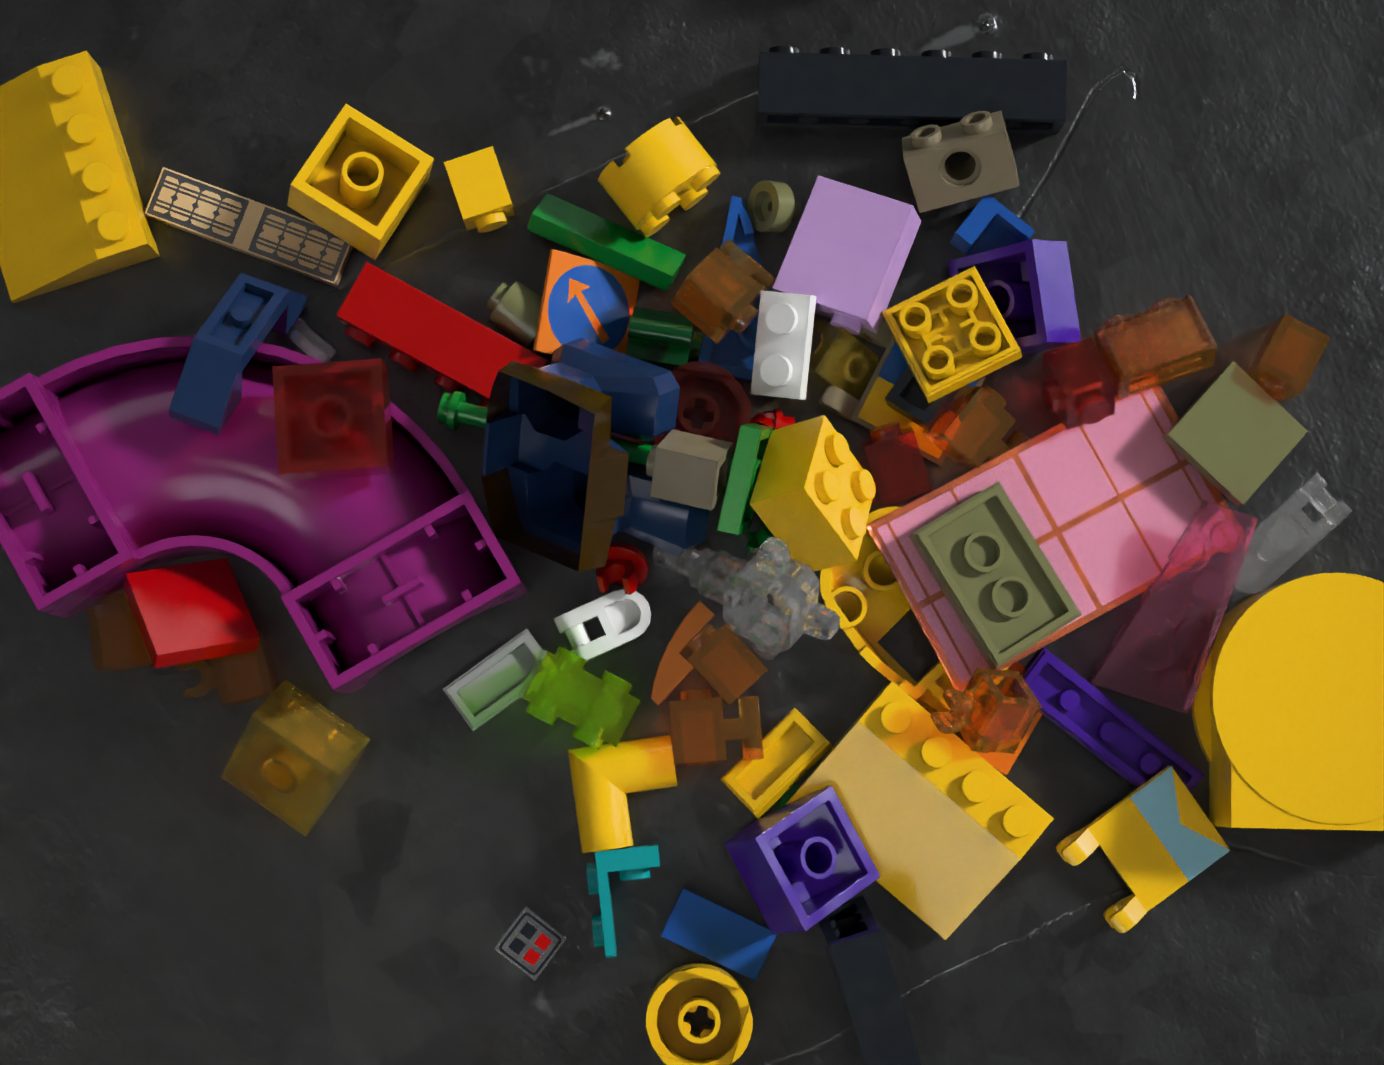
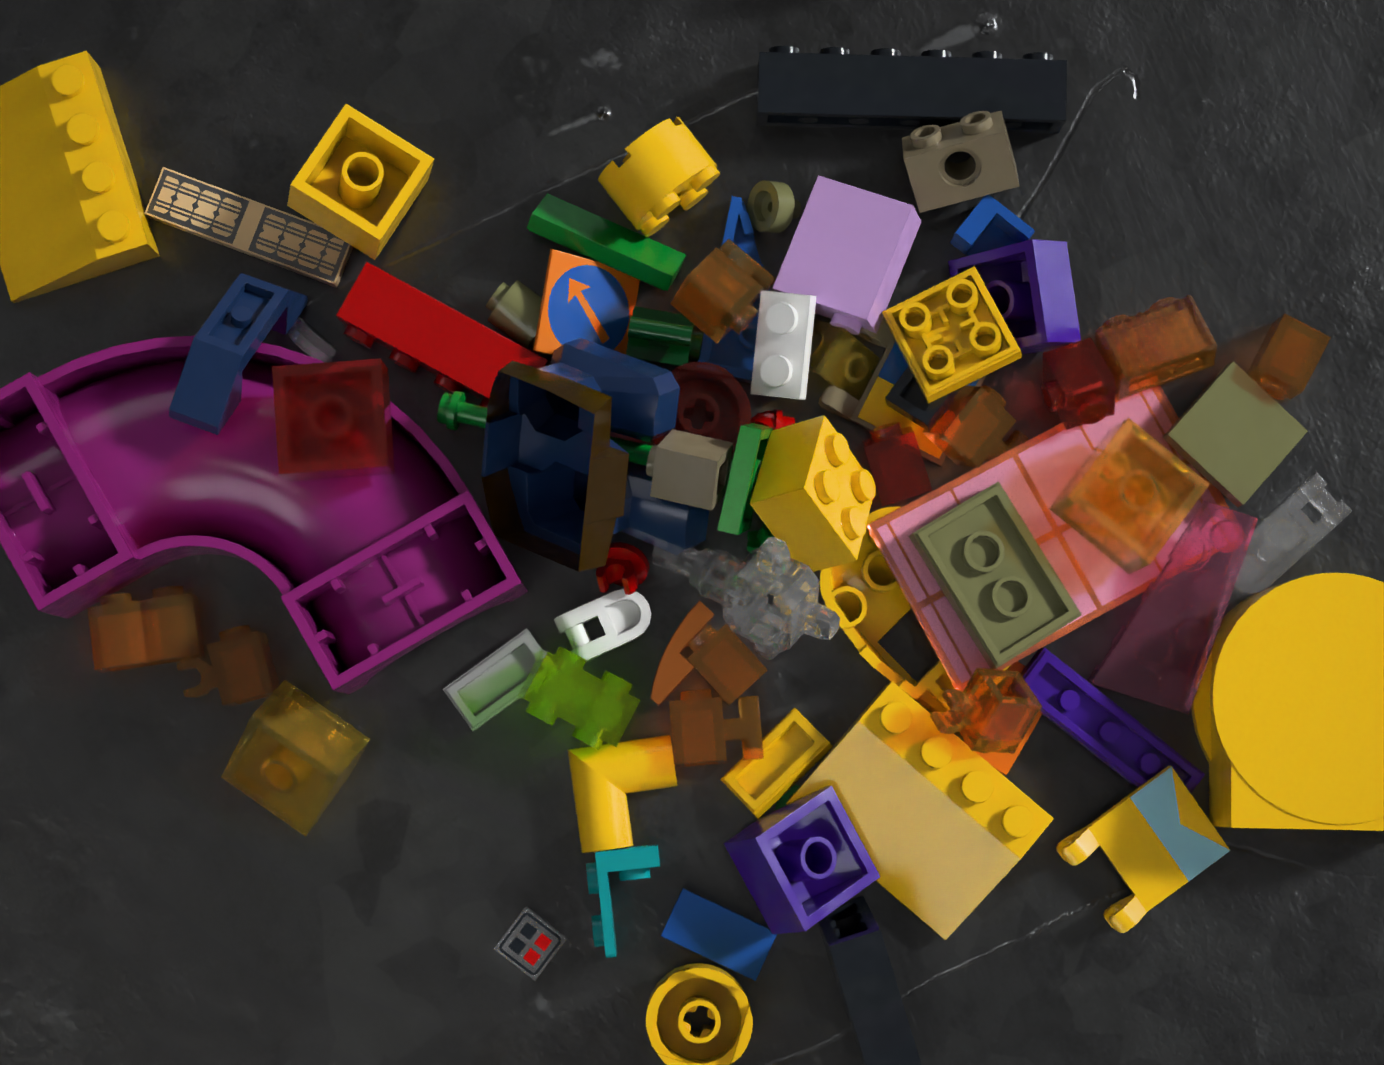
(190, 612): red tile -> none
(480, 190): yellow brick -> none
(1129, 496): none -> clear yellow brick

